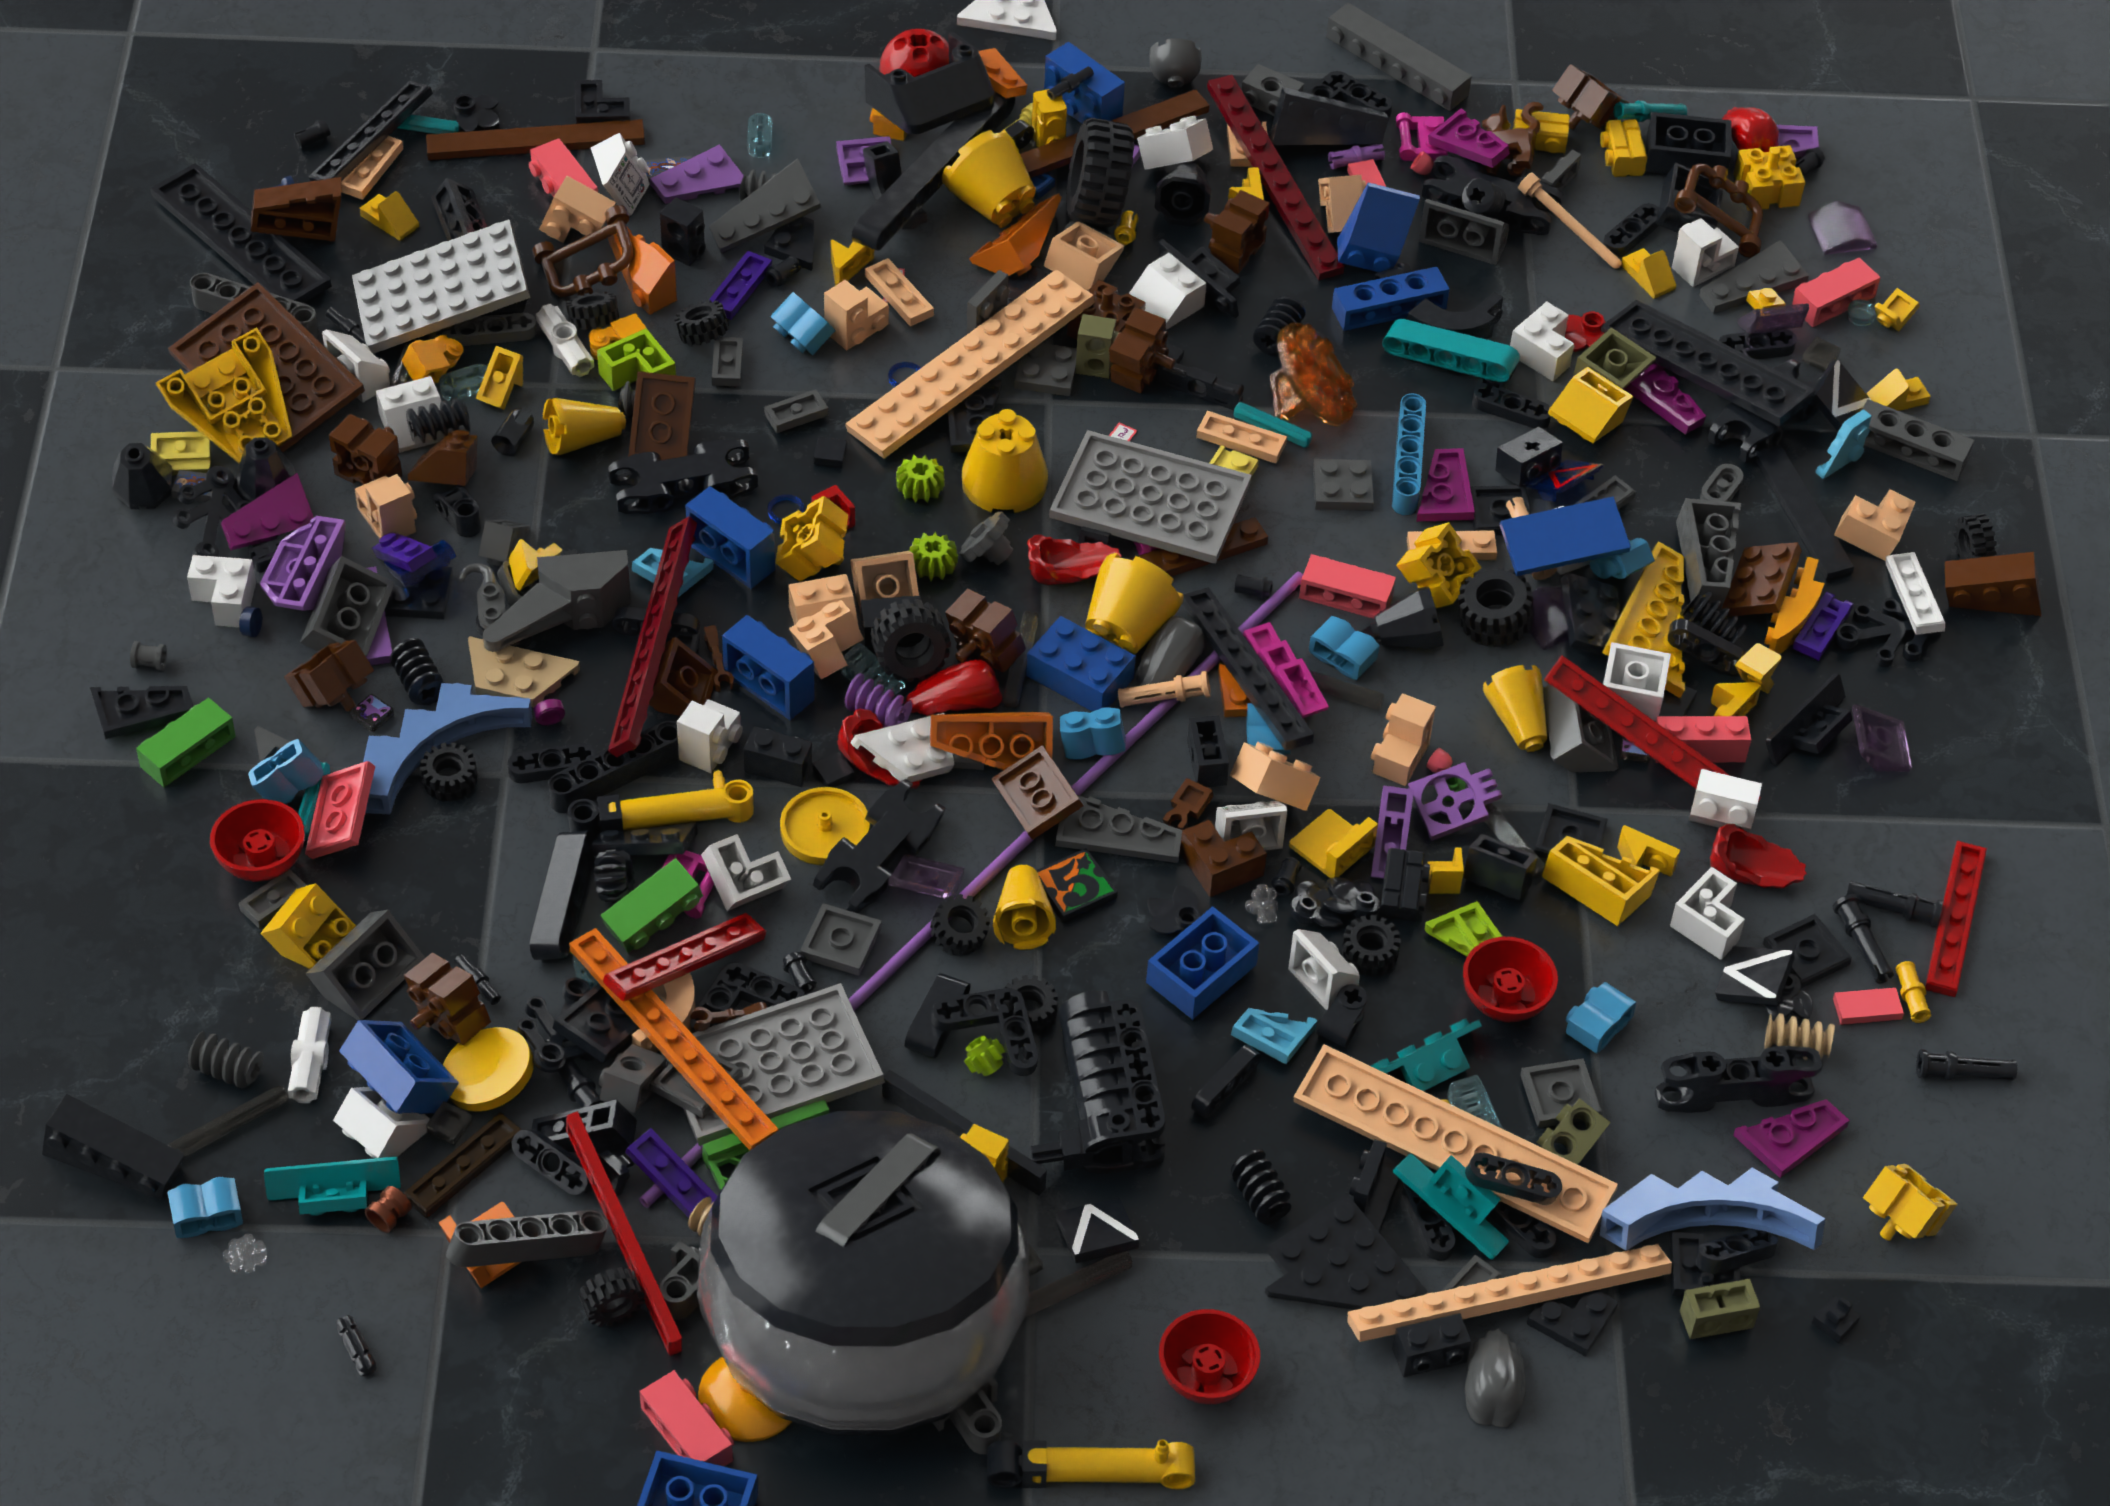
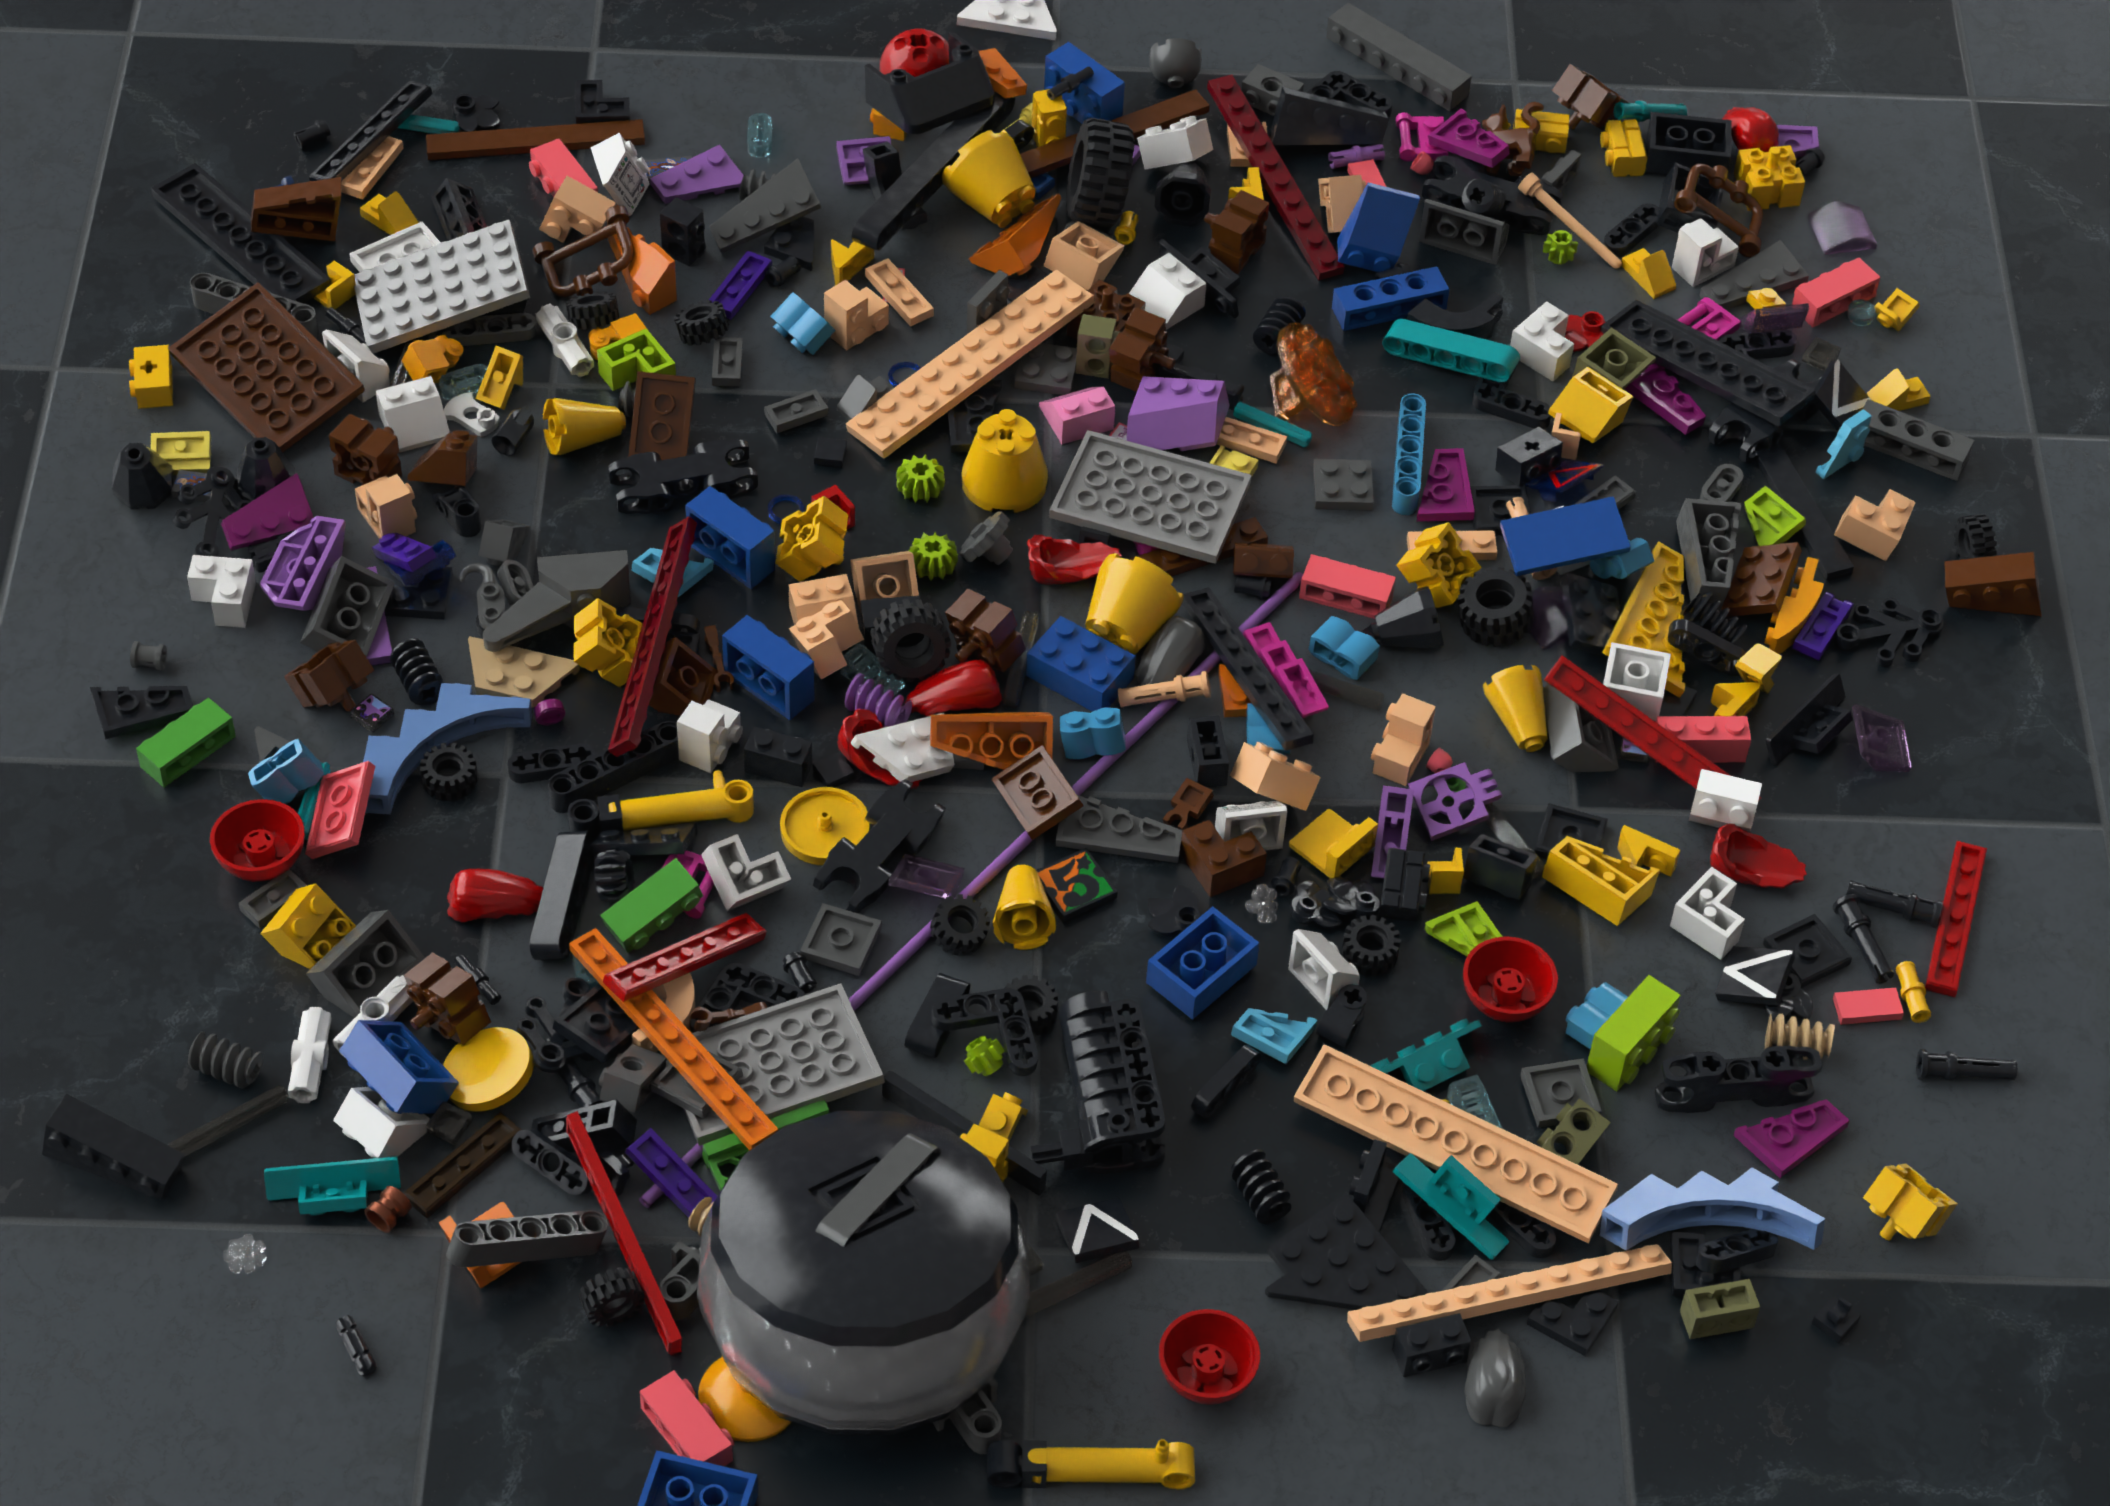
(151, 376): none -> yellow brick
(205, 1207): dark azure brick -> none
(232, 396): yellow wedge -> none
(250, 621): dark blue tile -> none
(341, 286): none -> yellow panel
(384, 1006): none -> white piece
(394, 247): none -> white wing
(437, 420): black piece -> none
(460, 405): none -> white piece
(491, 895): none -> red hair
(524, 562): yellow slope -> none
(605, 641): none -> yellow brick
(862, 395): none -> slope
(1003, 1115): none -> yellow bracket
(1078, 412): none -> bright pink slope
(1177, 413): none -> medium lavender wedge
(1263, 560): none -> reddish brown brick
(1525, 1172): black beam -> none
(1560, 247): none -> lime gear
(1568, 437): none -> light nougat panel
(1633, 1033): none -> lime brick
(1717, 319): none -> dark pink plate
(1772, 518): none -> lime wing
(1915, 593): white tile -> none

